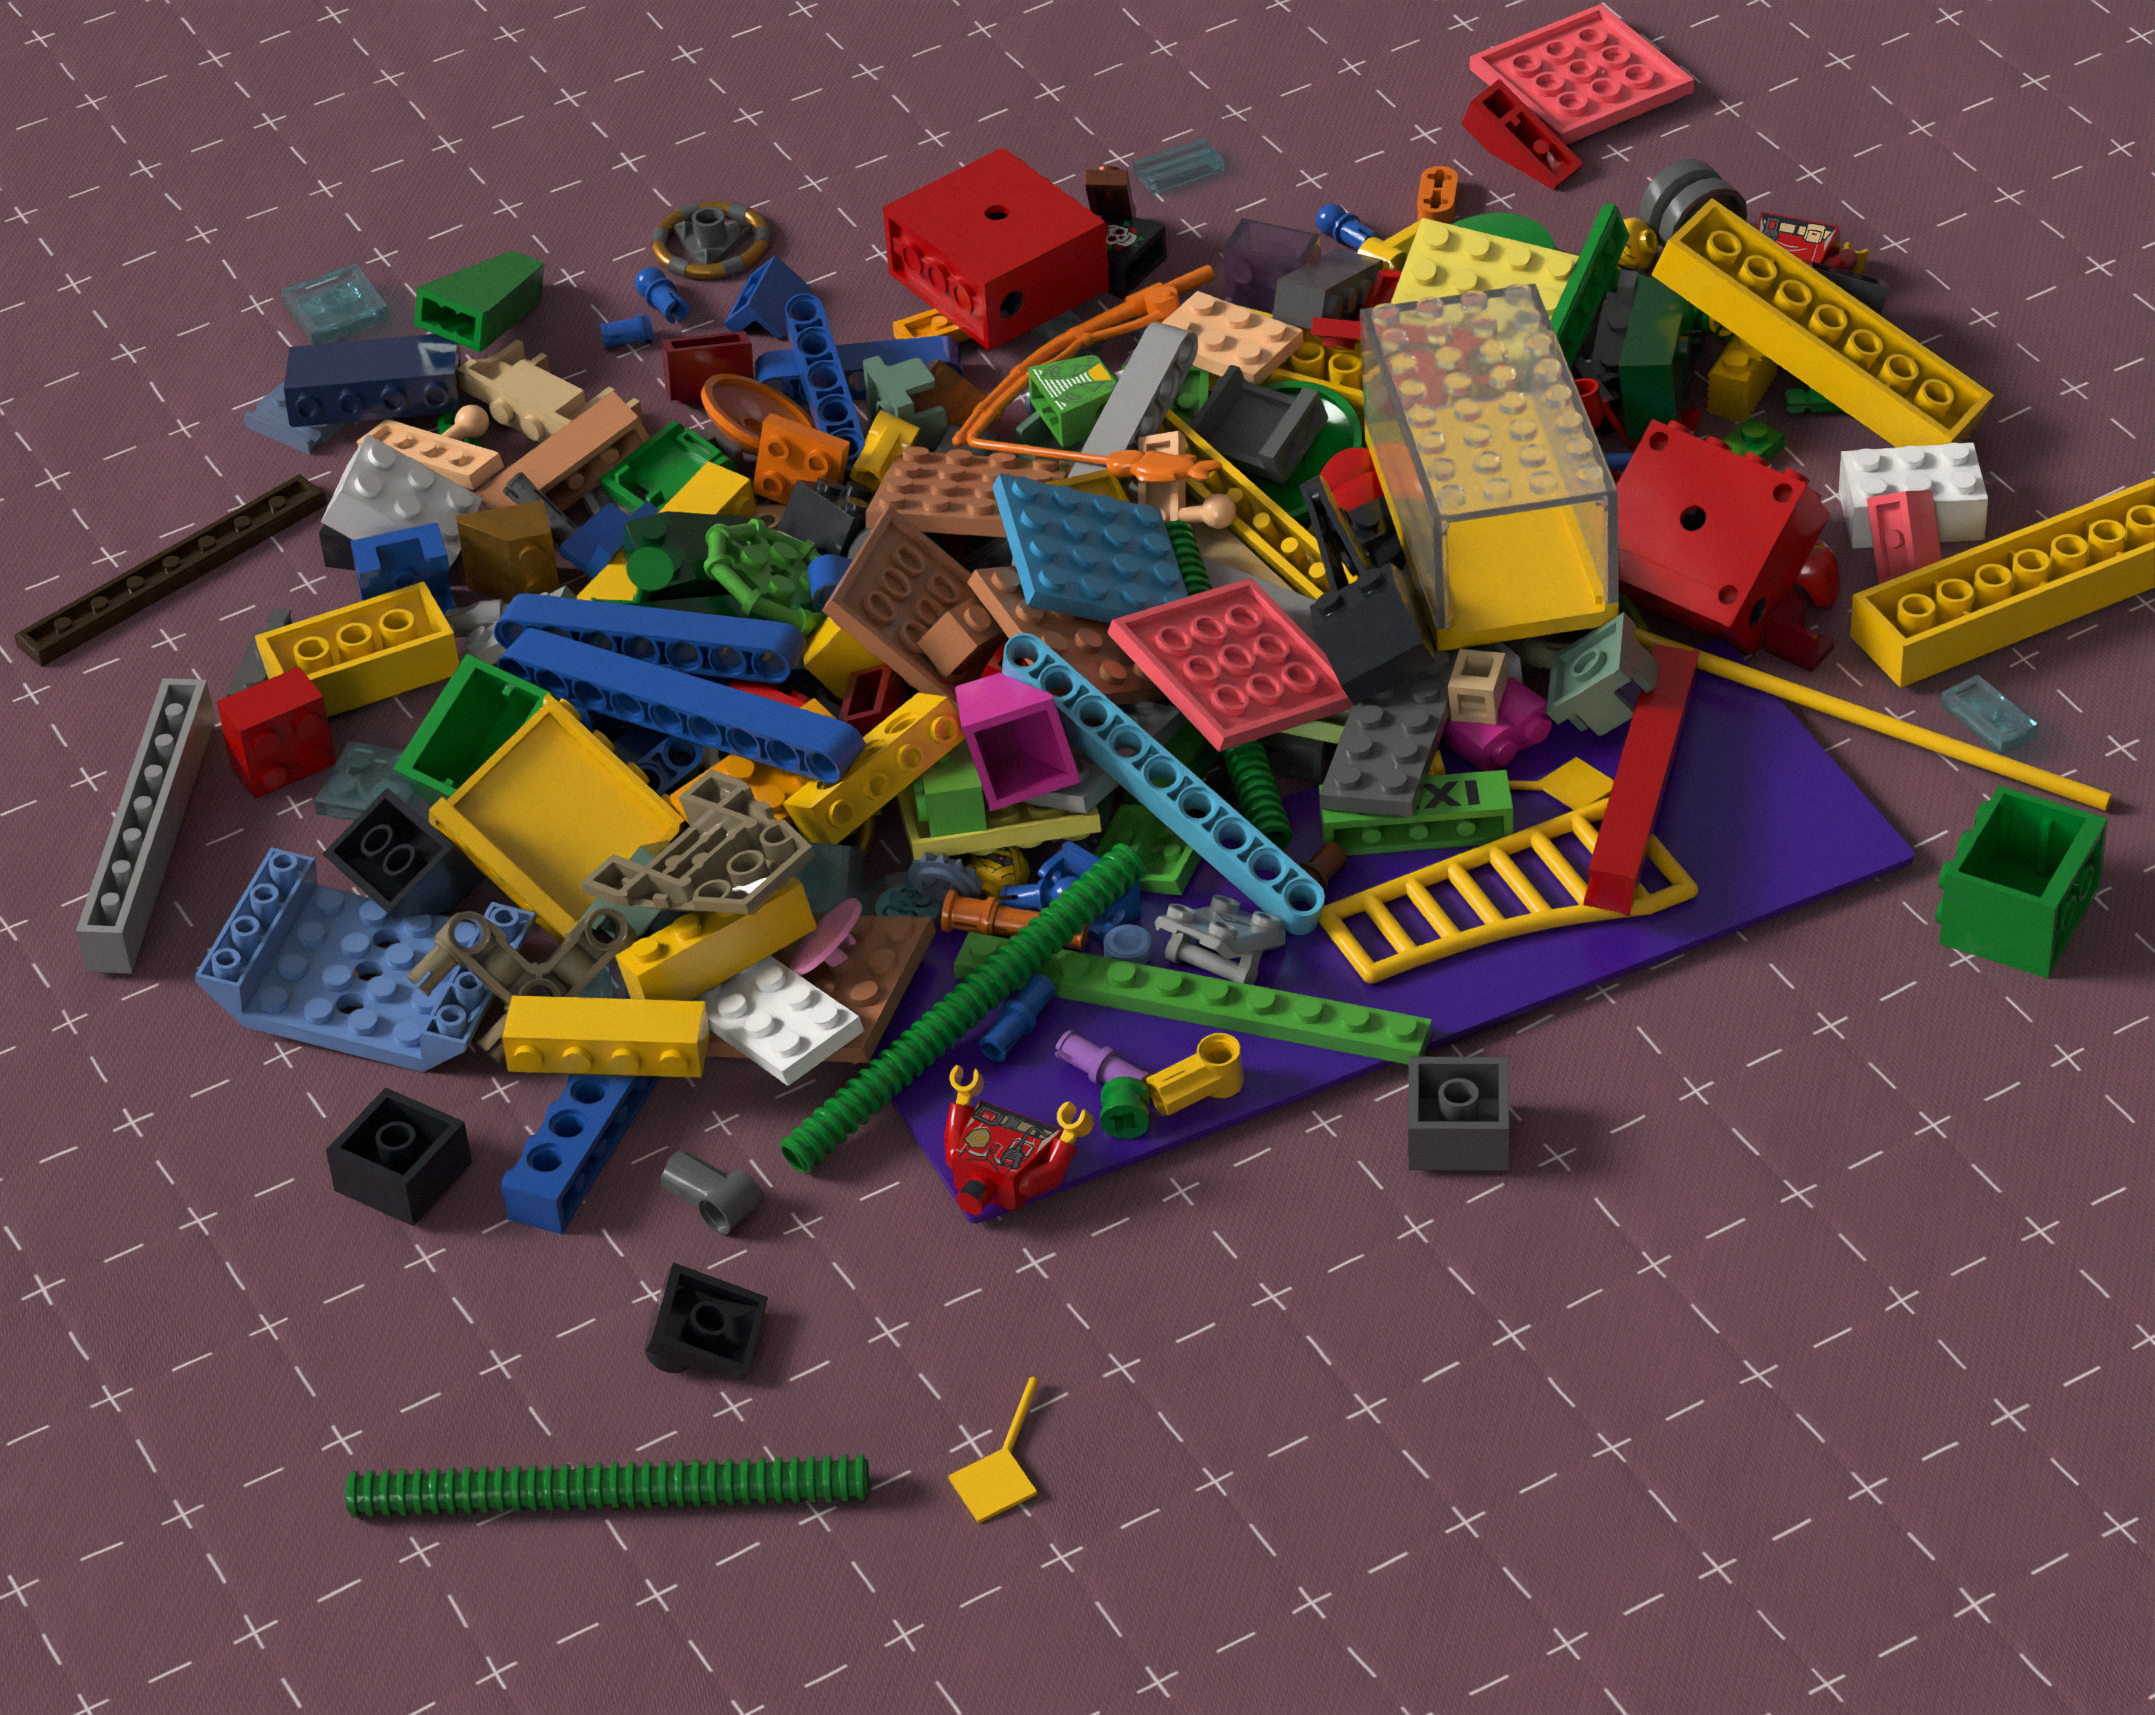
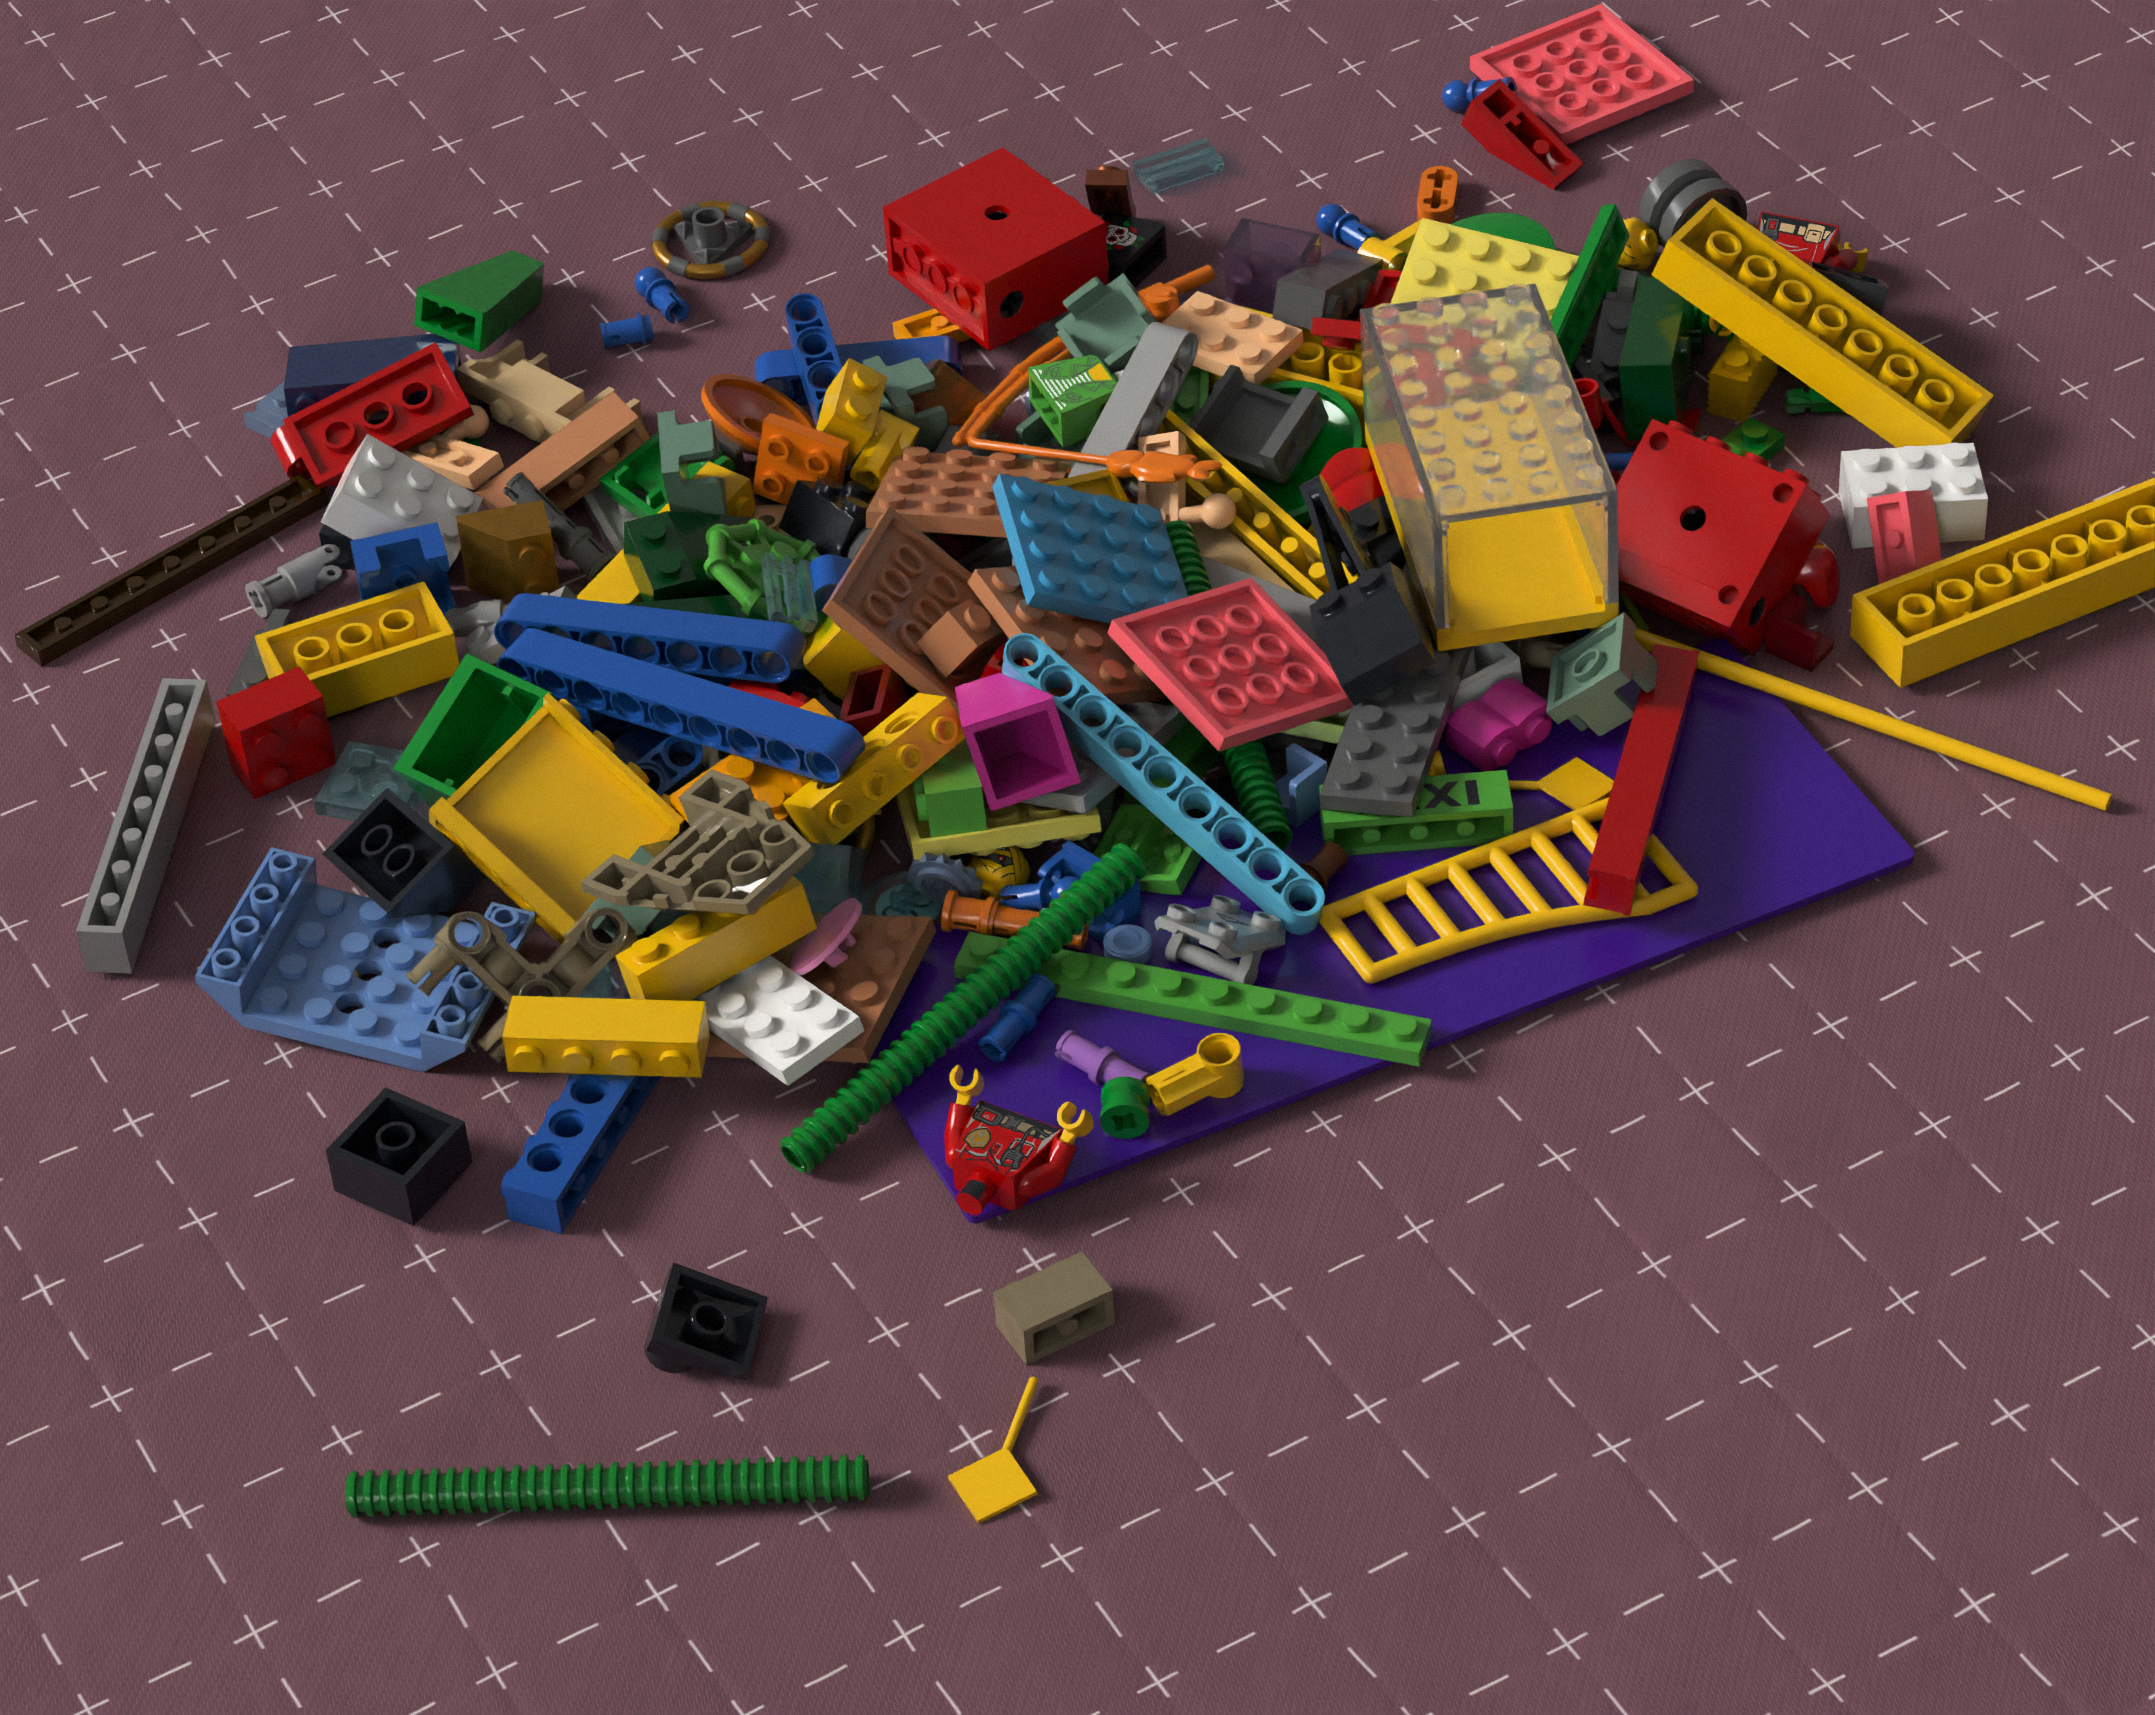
(294, 580): none -> light grey piece
(328, 433): none -> red hinge
(335, 304): clear light blue plate -> none
(601, 538): blue panel -> none
(649, 571): green piece -> none
(688, 445): none -> sand green panel
(695, 359): dark red piece -> none
(719, 1197): dark grey piece -> none
(766, 297): blue panel -> none
(802, 573): none -> clear light blue tile
(852, 405): none -> yellow brick
(1054, 1308): none -> dark tan brick
(1105, 321): none -> sand green panel
(1301, 784): none -> medium blue panel
(1458, 1113): dark grey brick -> none
(1459, 94): none -> blue pin
(1477, 686): tan brick -> none
(1989, 715): clear light blue plate -> none
(2021, 881): green container -> none

